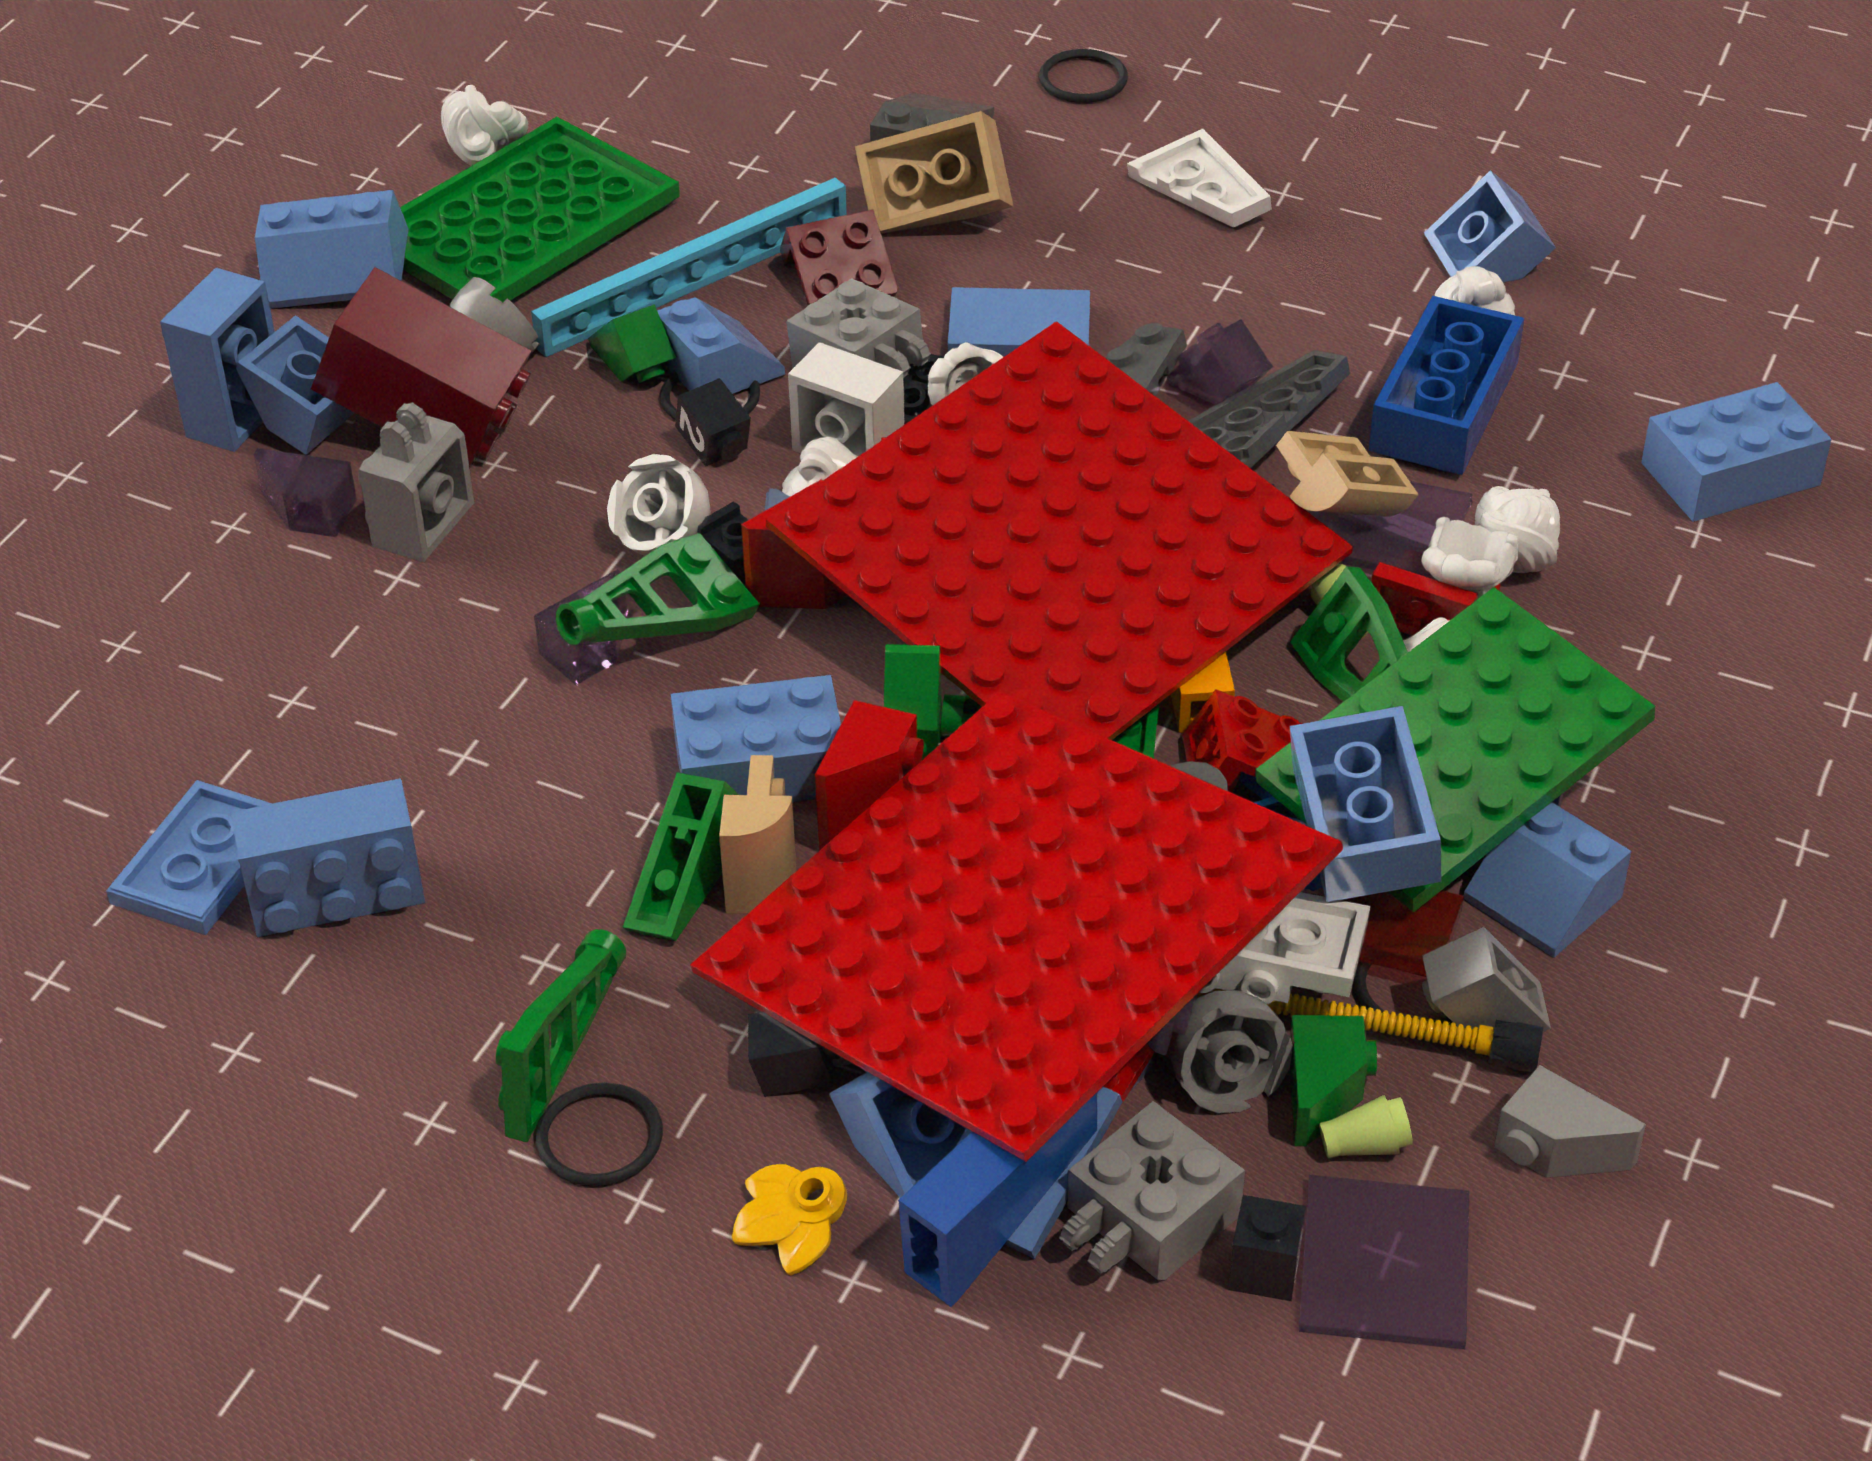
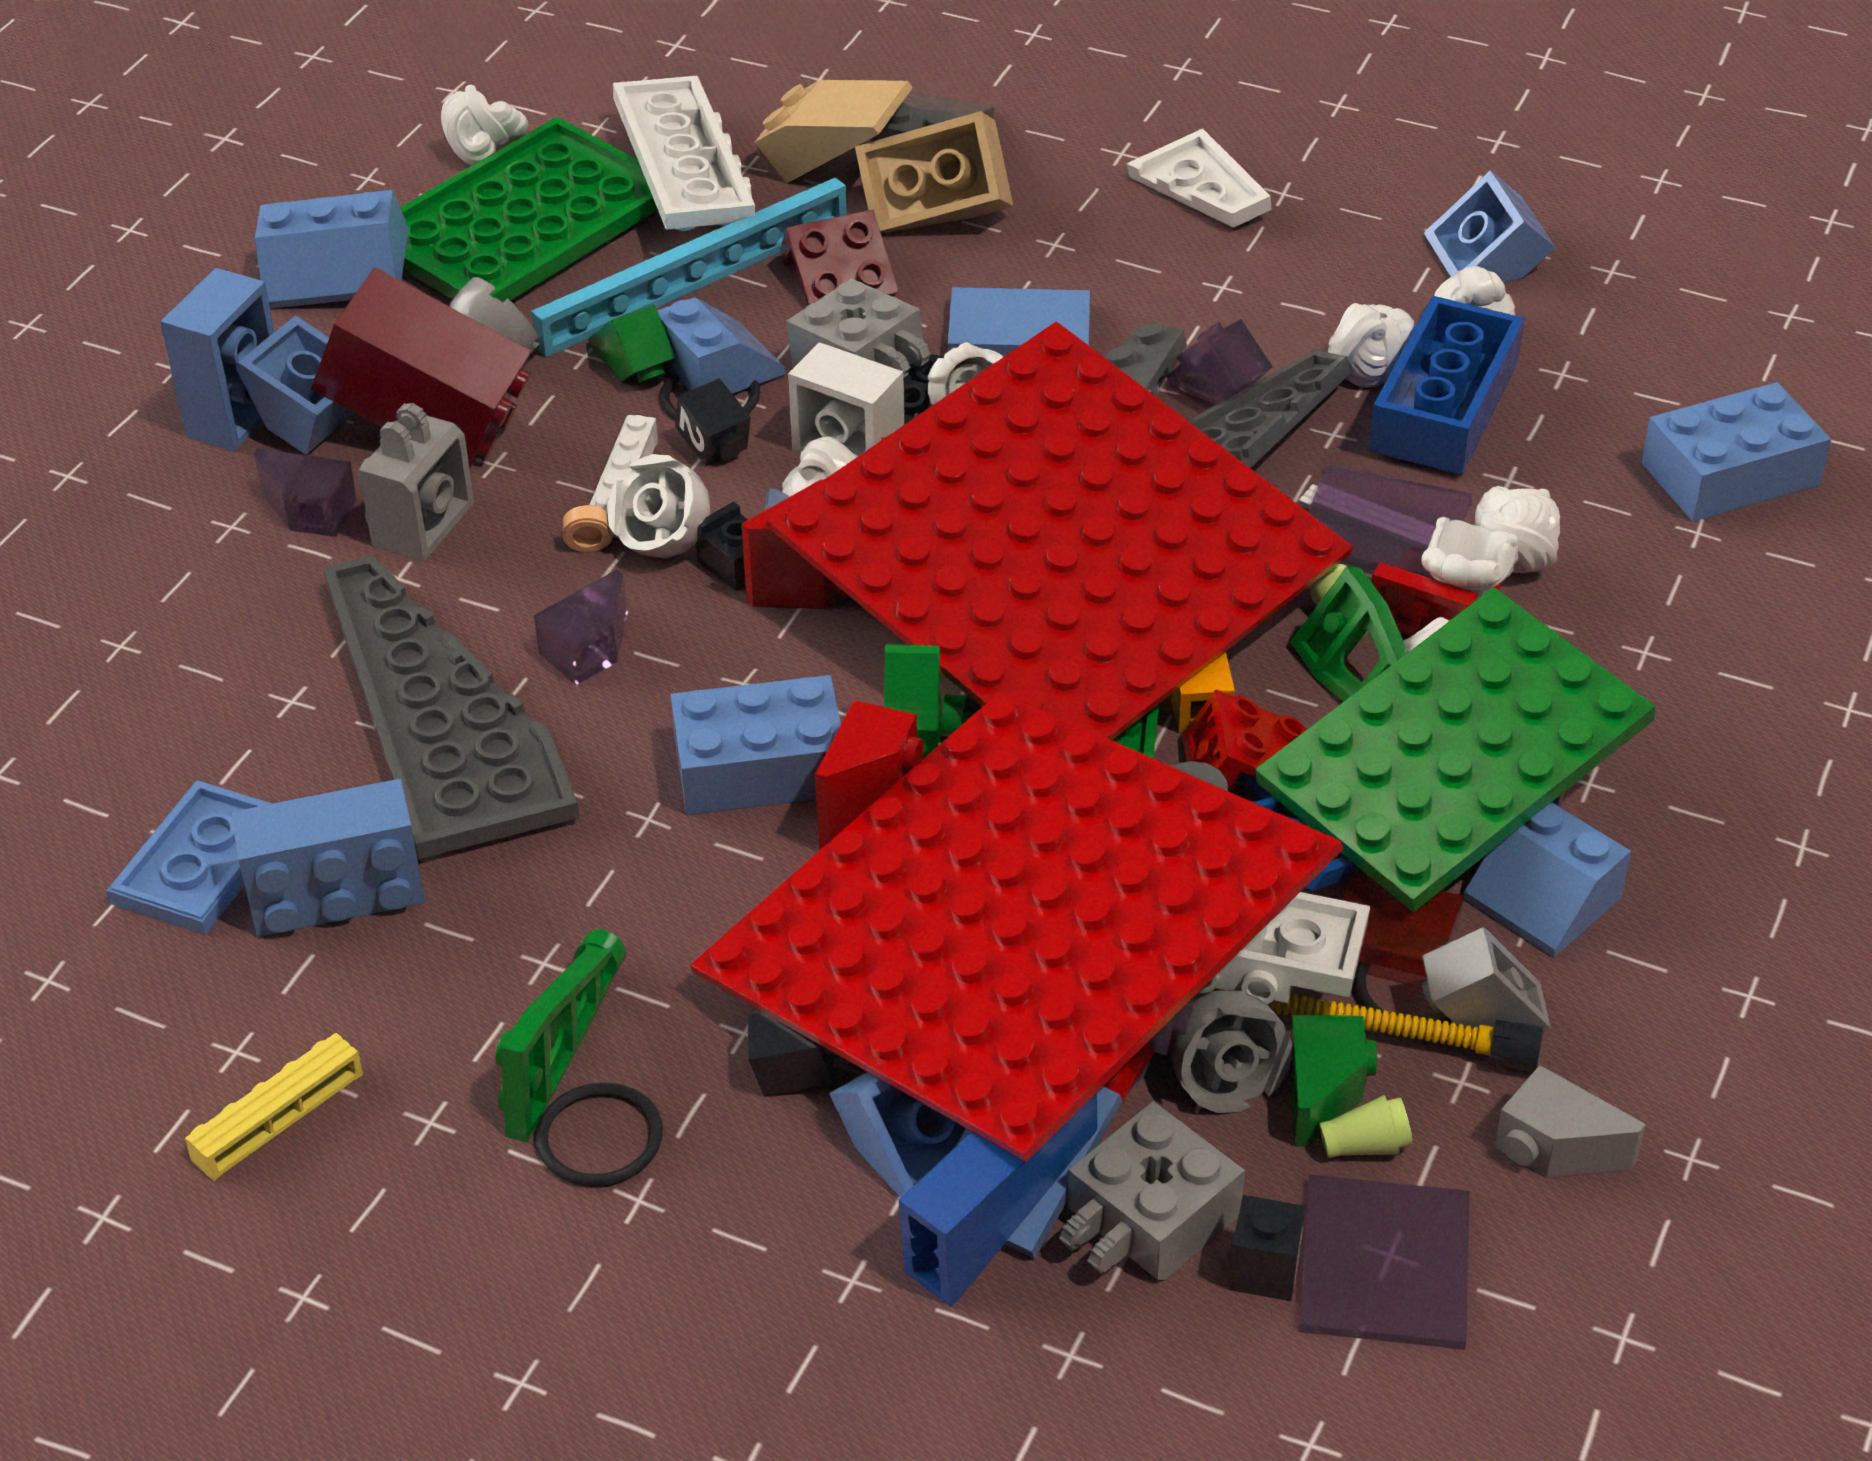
(273, 1106): none -> light yellow piece
(451, 734): none -> dark grey wing
(586, 528): none -> light nougat tile
(634, 442): none -> white piece
(681, 860): green slope -> none
(683, 152): none -> white plate
(697, 571): green plate -> none
(756, 838): tan brick -> none
(786, 1218): yellow plate -> none
(827, 122): none -> tan slope
(1079, 97): black tyre -> none
(1343, 477): tan brick -> none
(1368, 791): medium blue brick -> none
(1372, 341): none -> white hair

